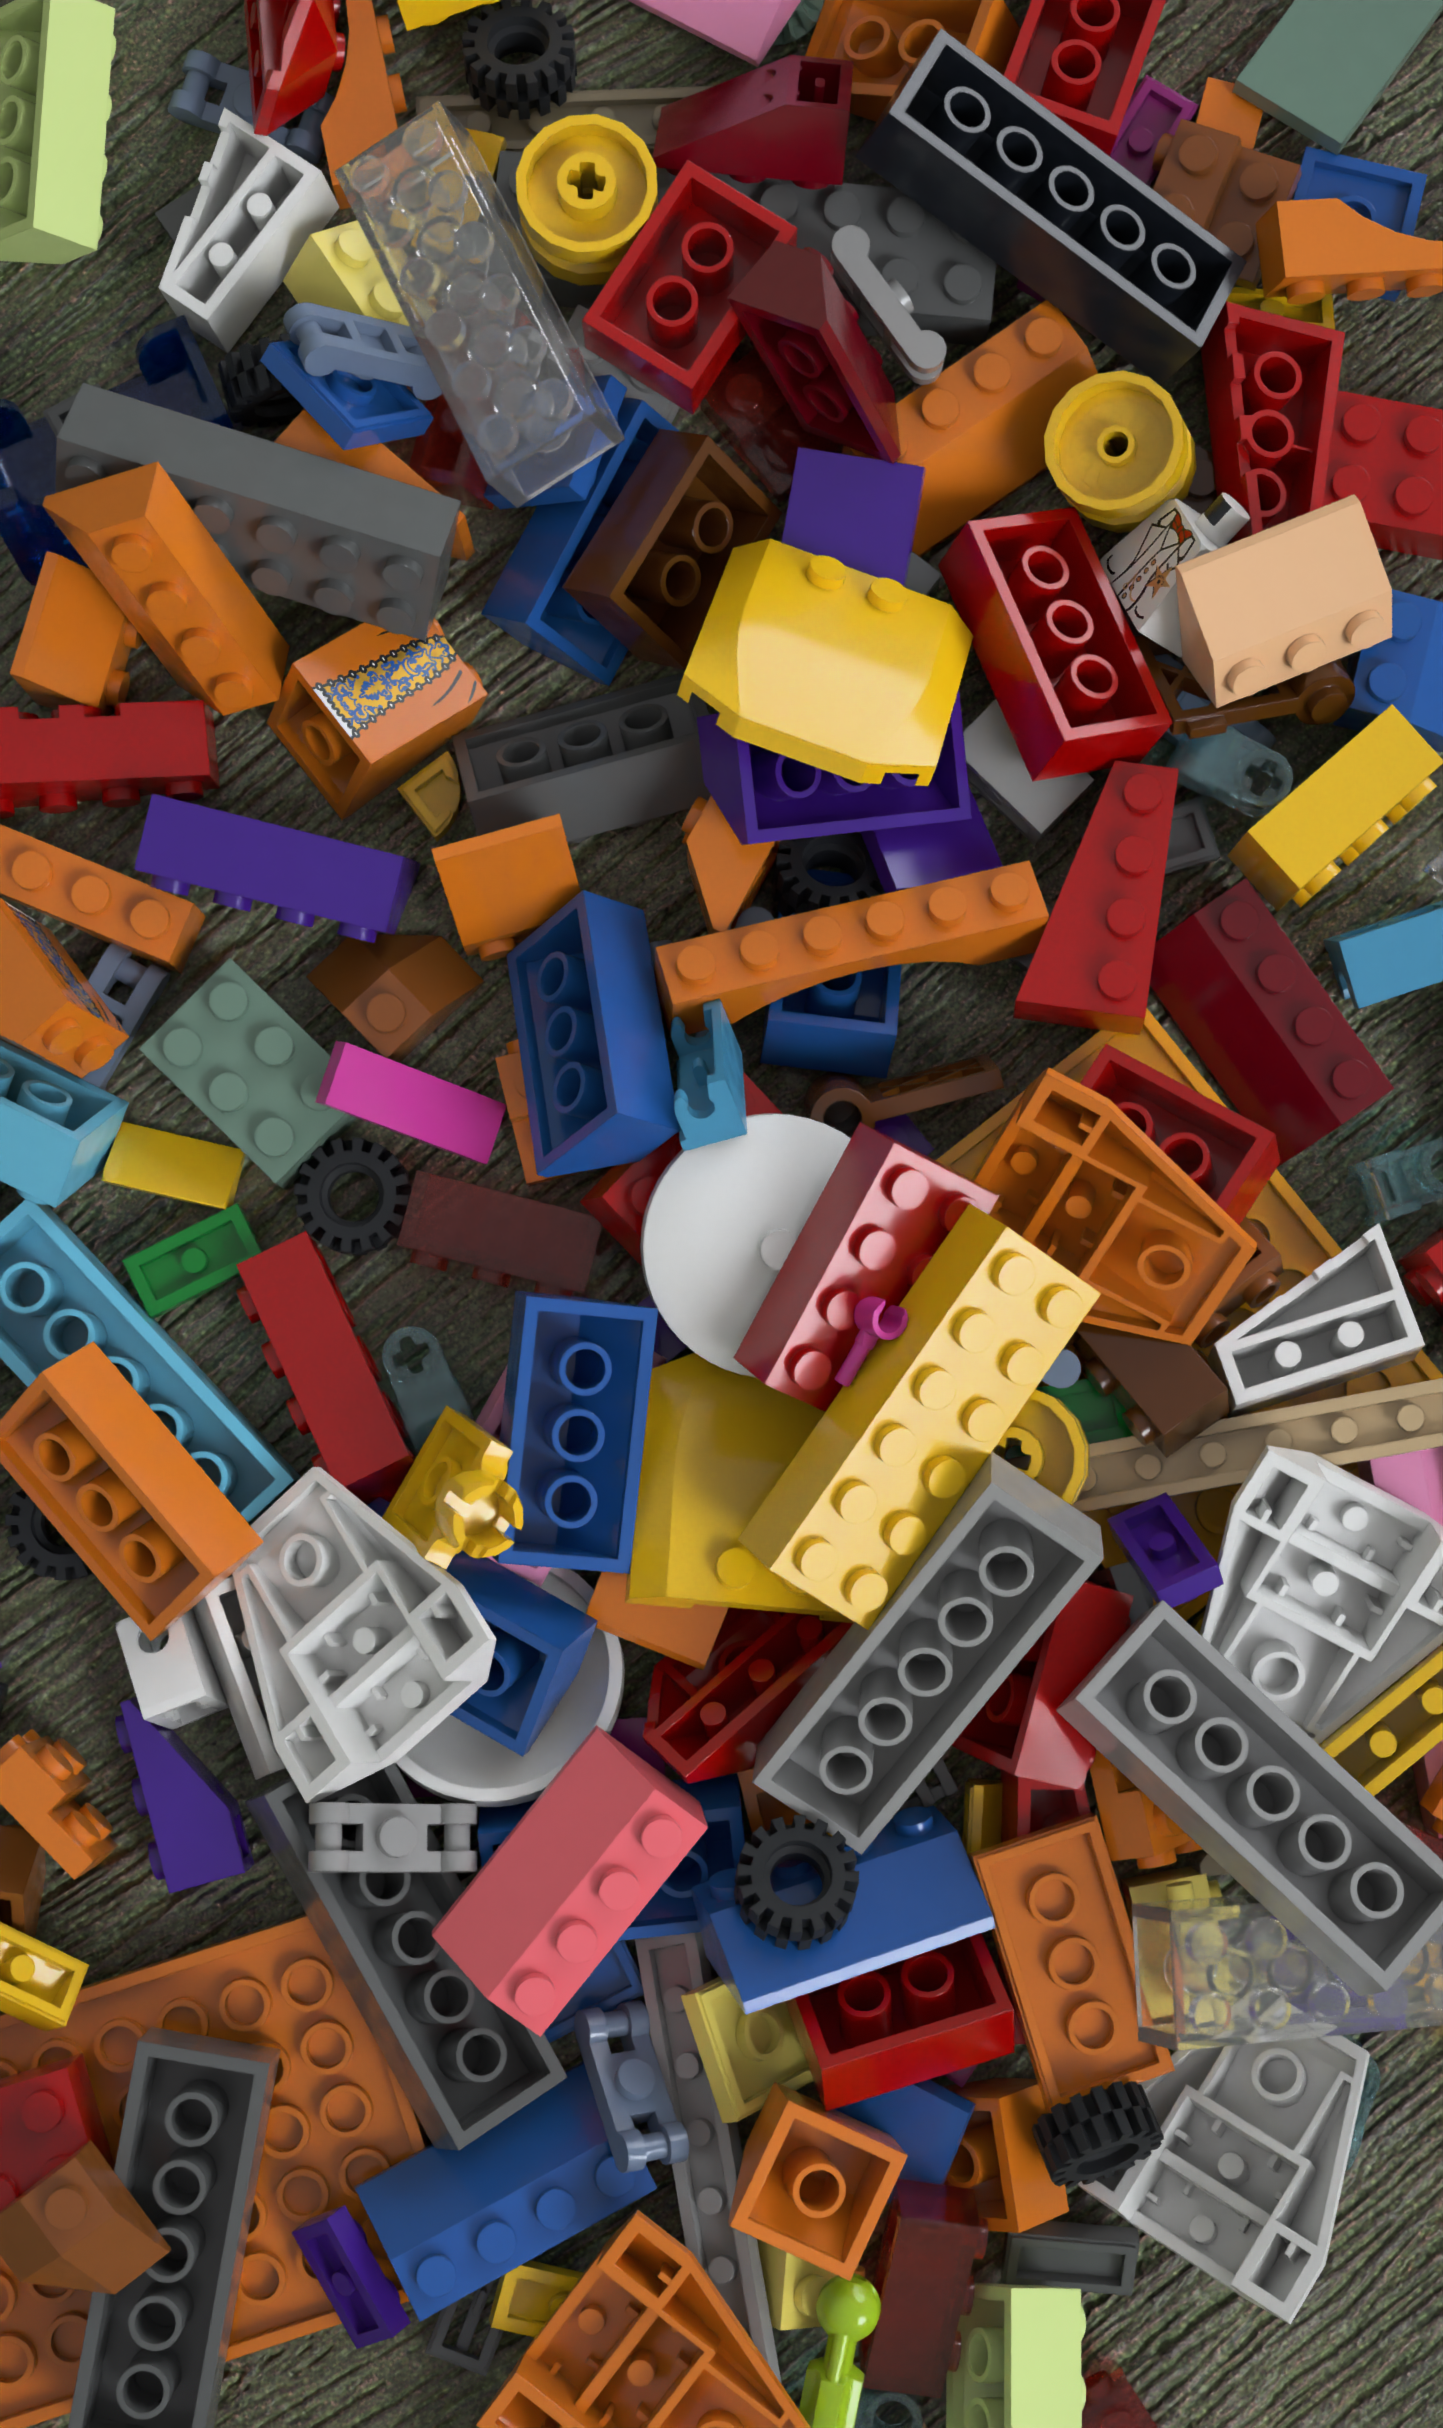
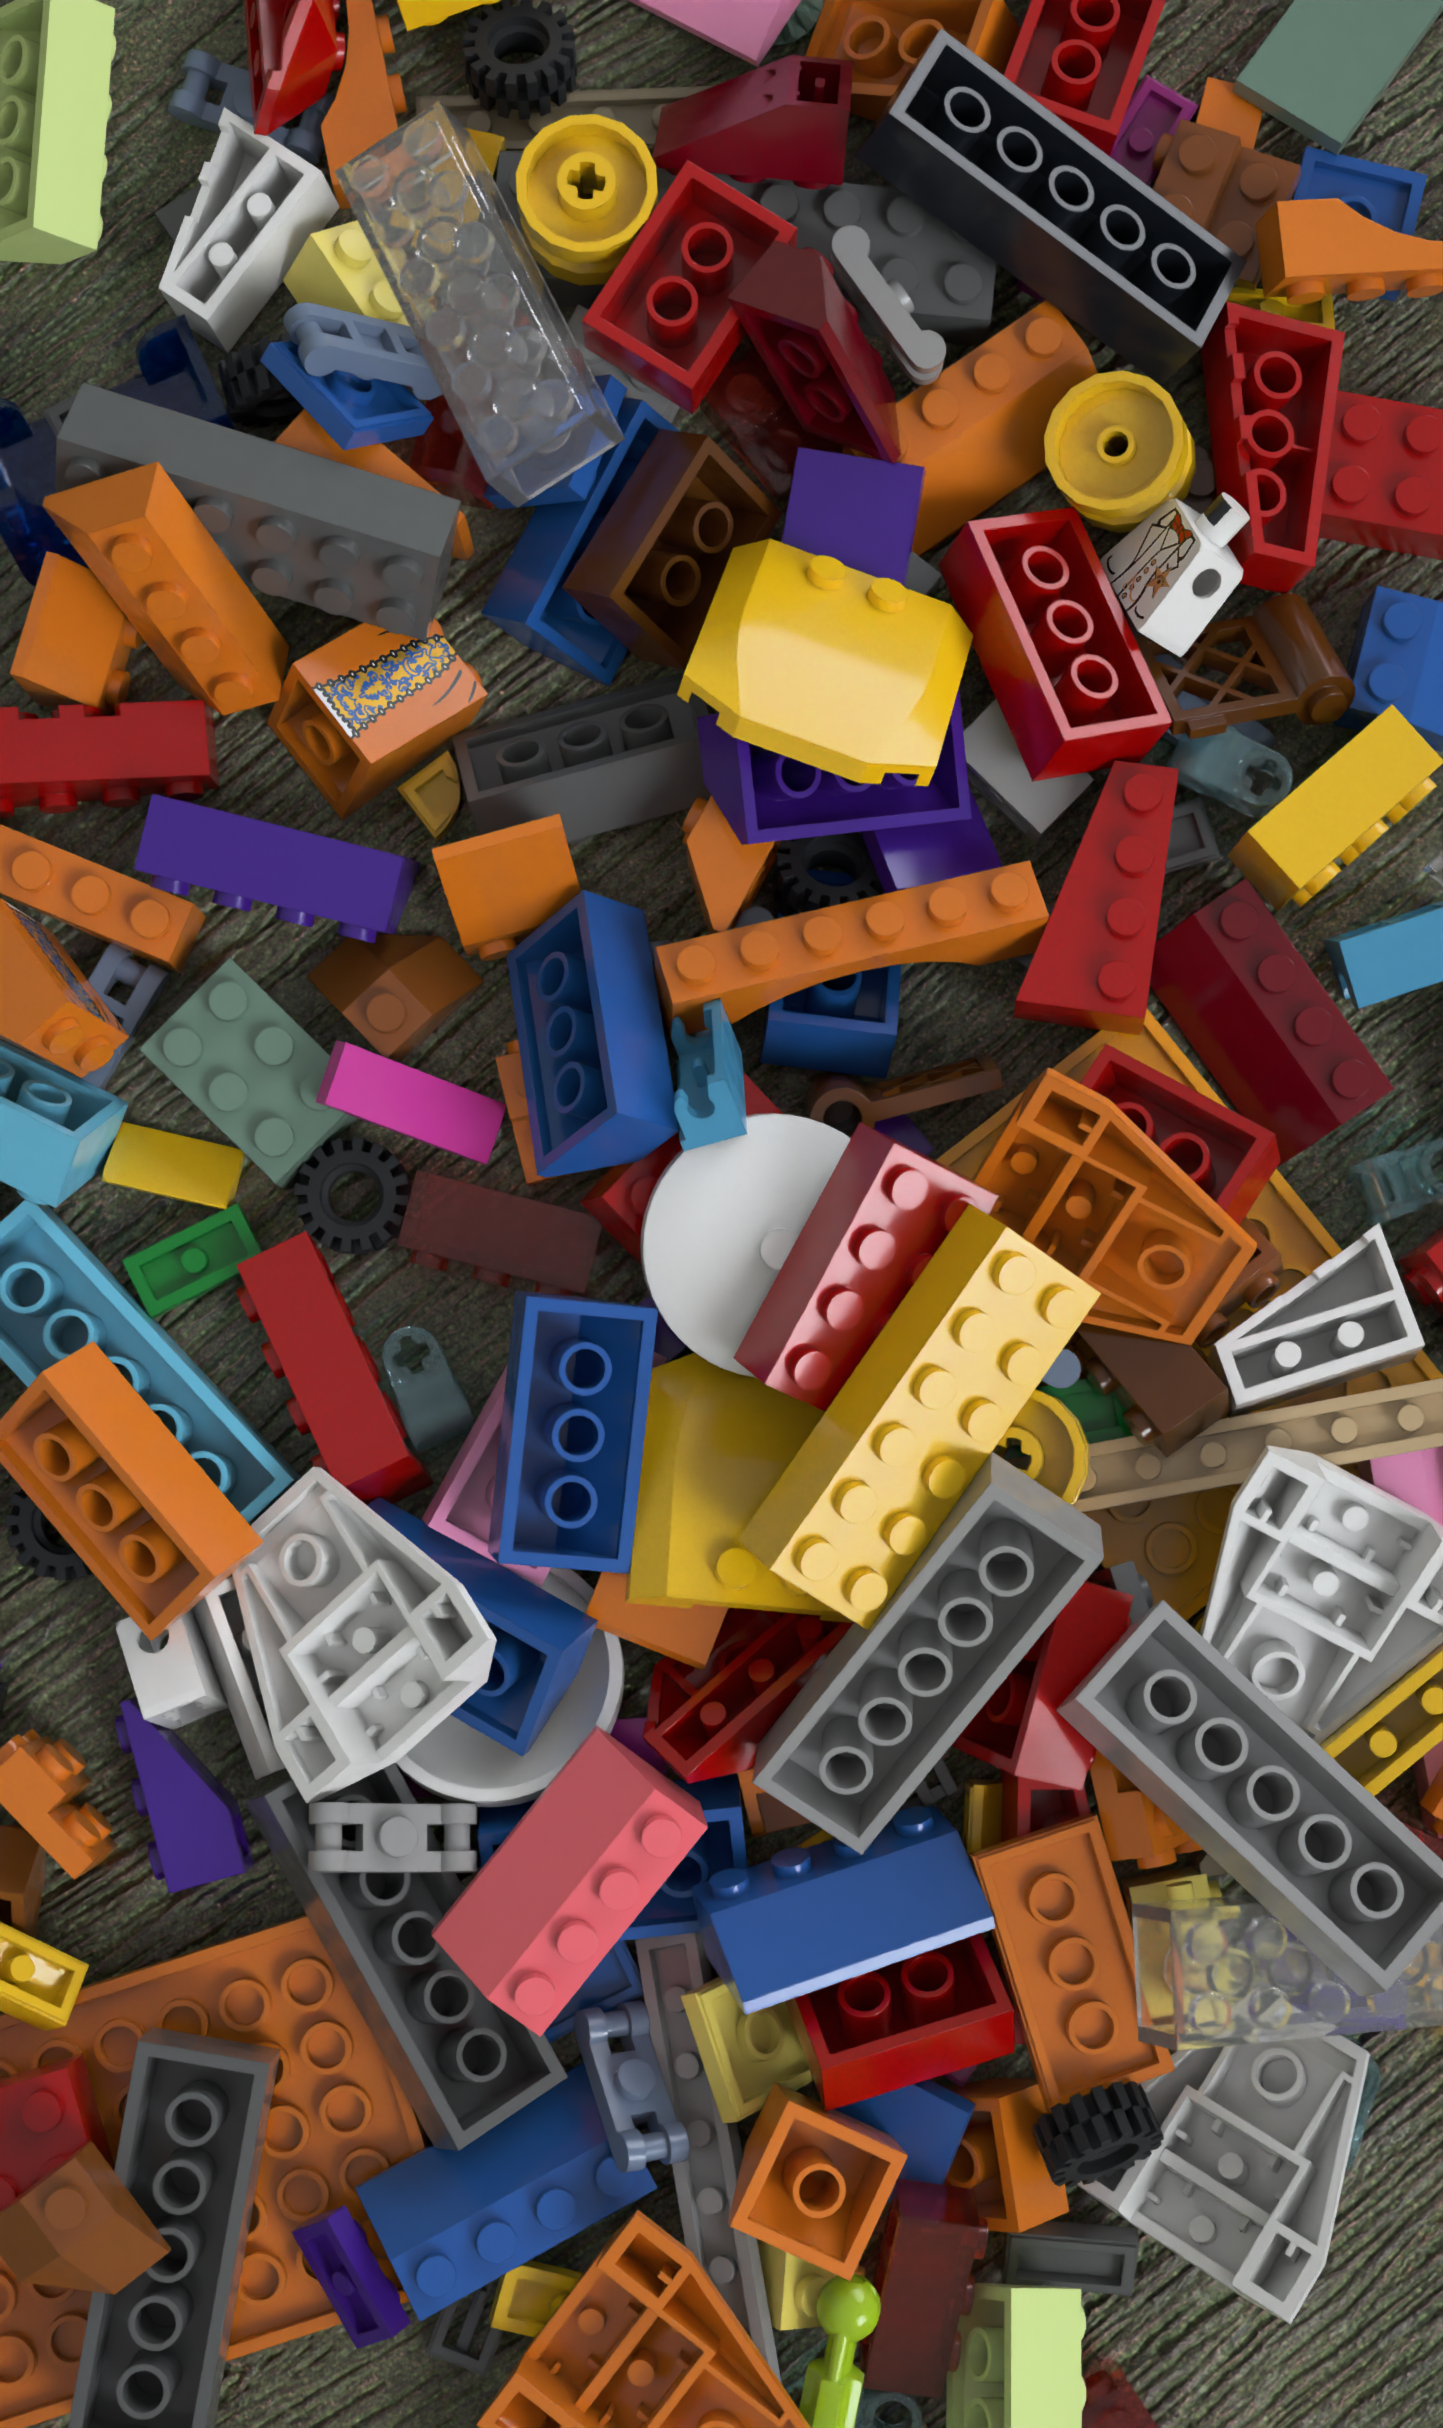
(457, 1493): yellow plate -> none
(805, 1844): black tyre -> none
(866, 1319): dark pink hand -> none
(1165, 1551): dark purple plate -> none
(1283, 602): light nougat slope -> none

